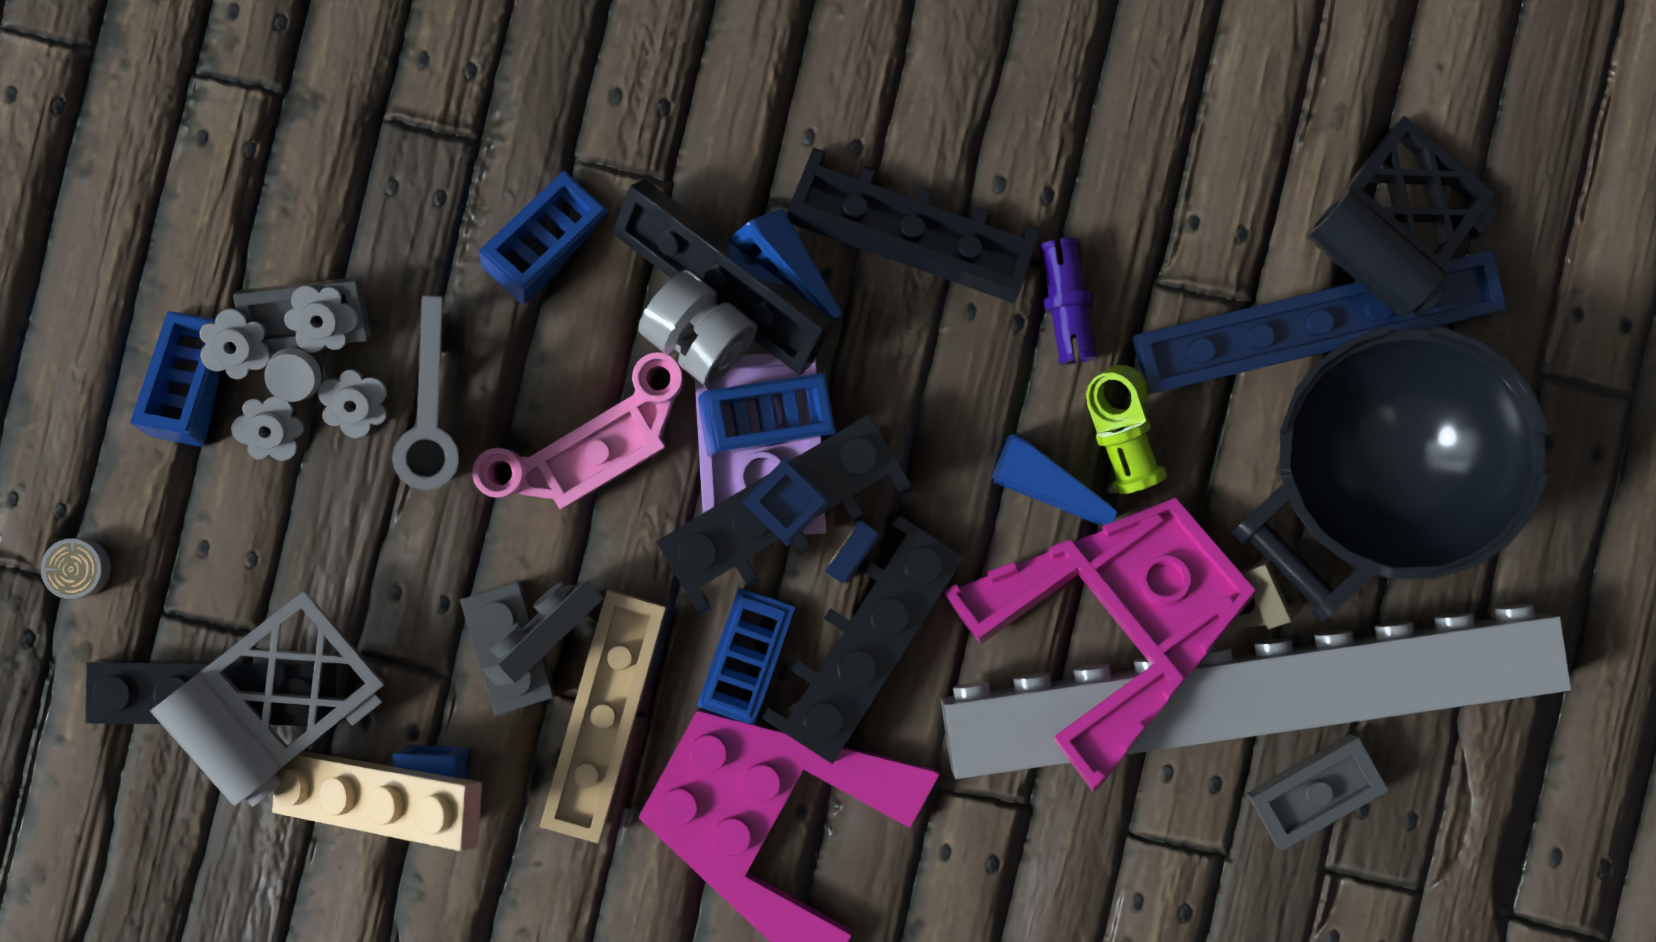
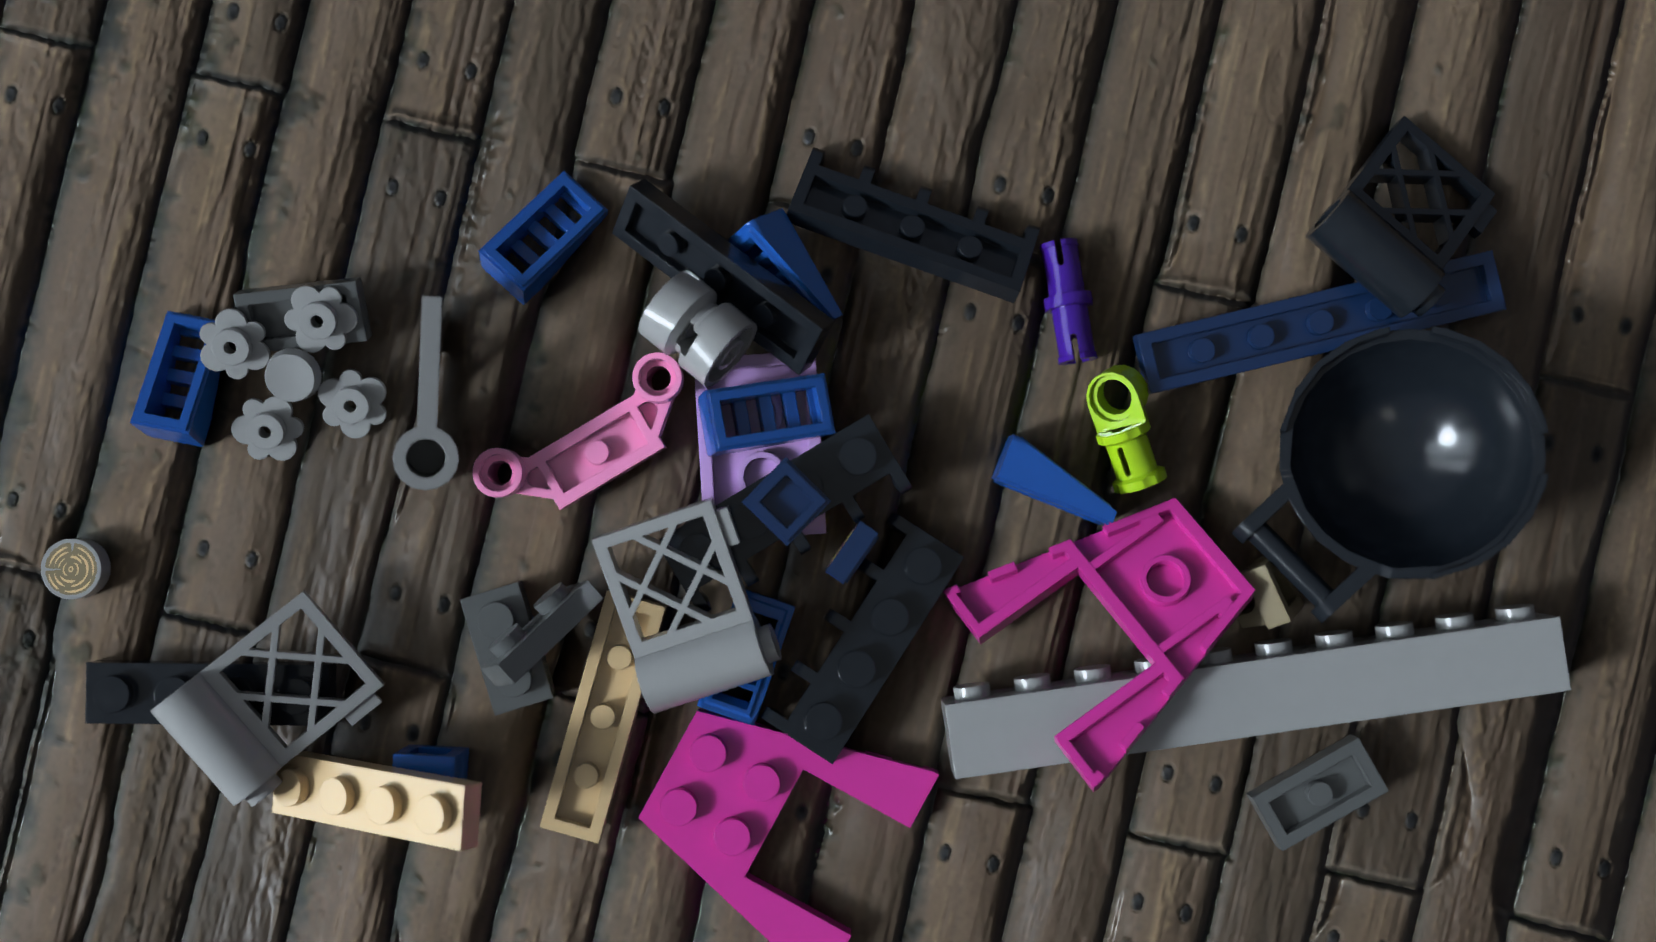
(701, 655): none -> light grey piece

